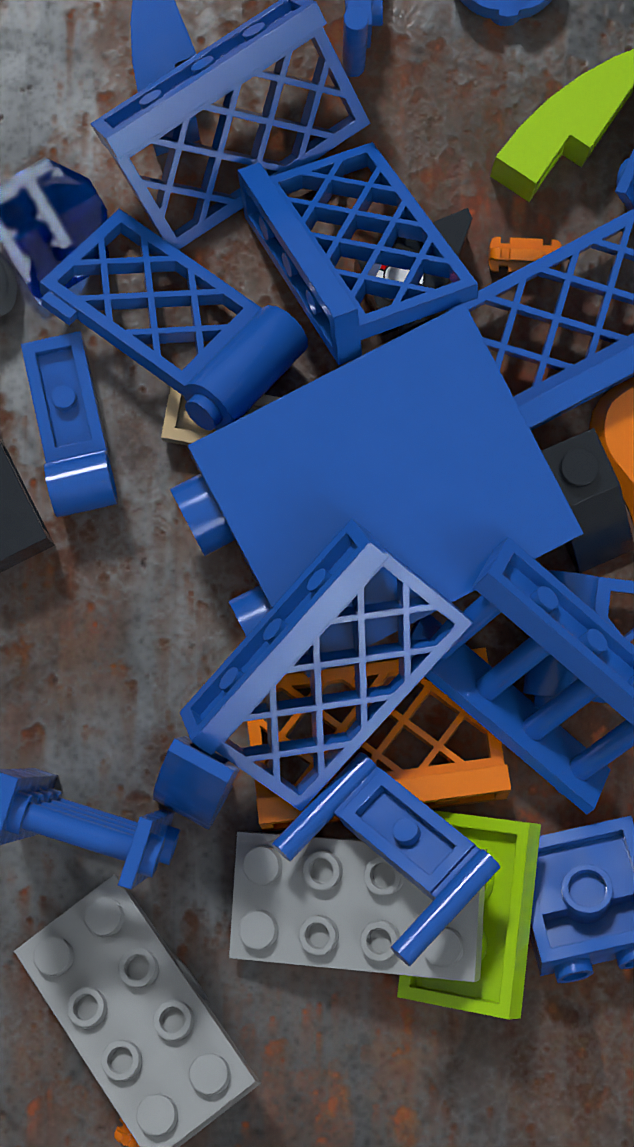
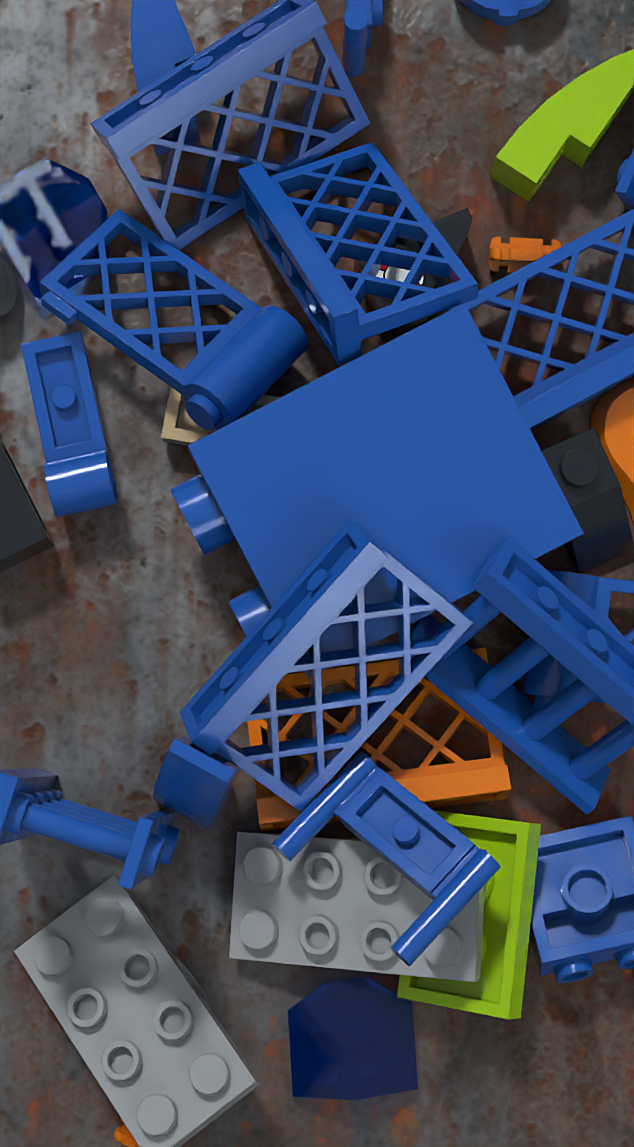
(352, 1041): none -> clear blue slope

